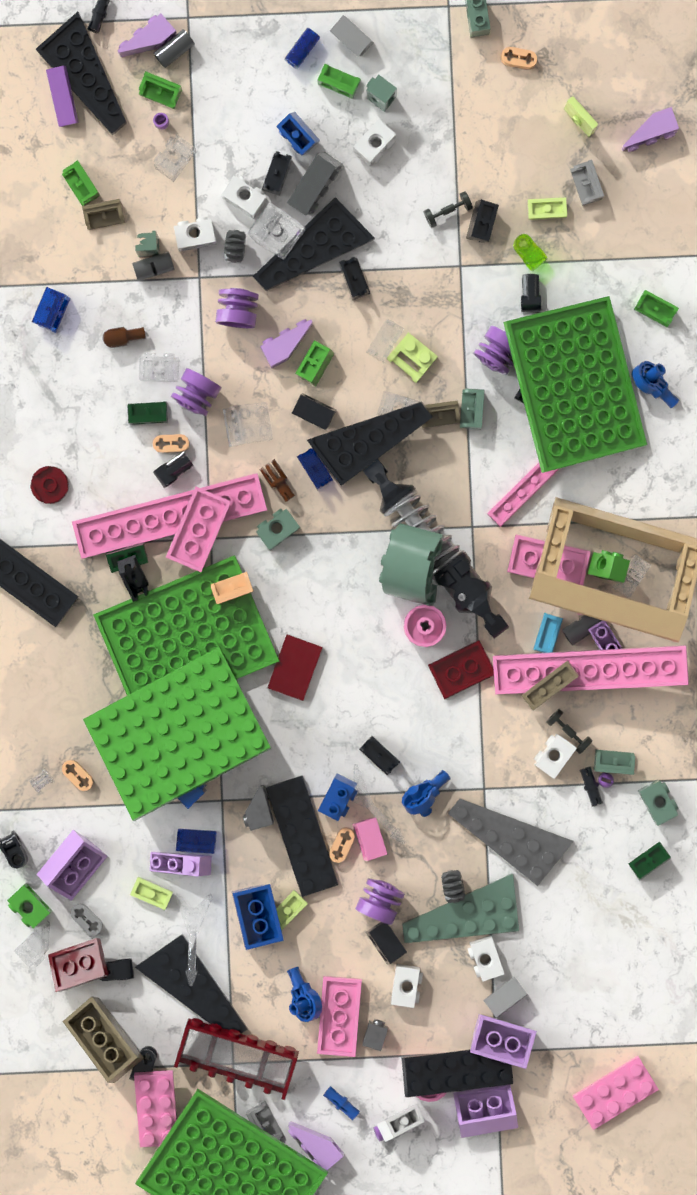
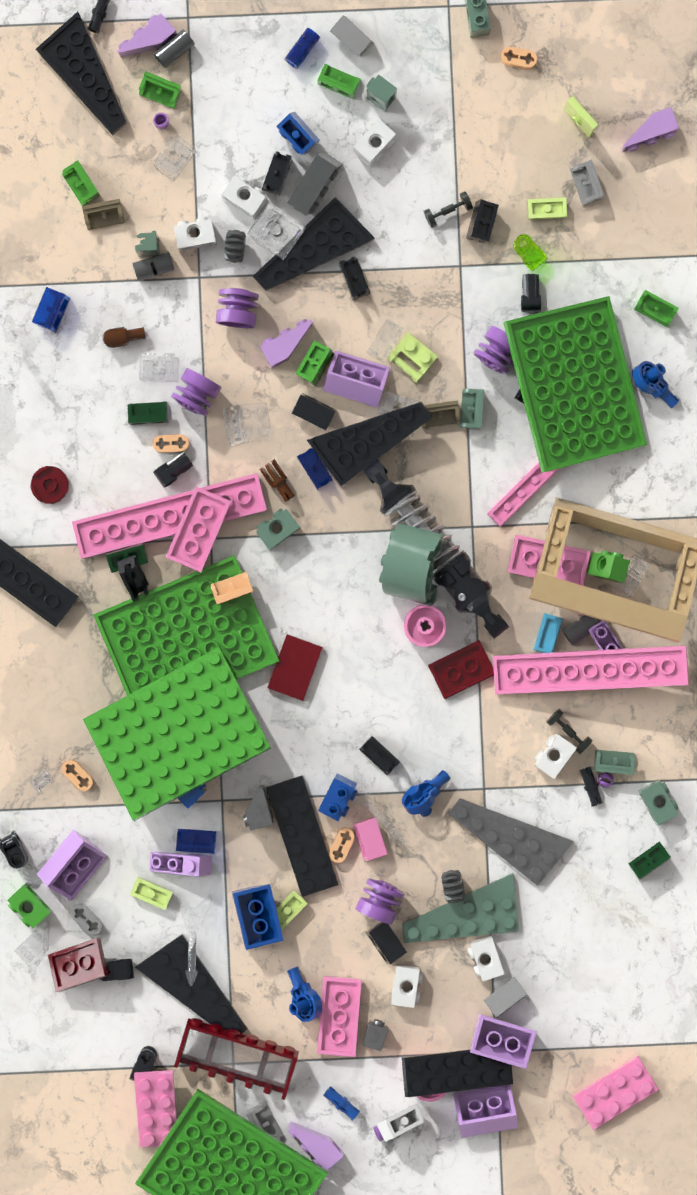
(62, 96): medium lavender tile -> none
(103, 1039): dark tan brick -> none
(356, 379): none -> lavender slope
(550, 685): dark tan plate -> none

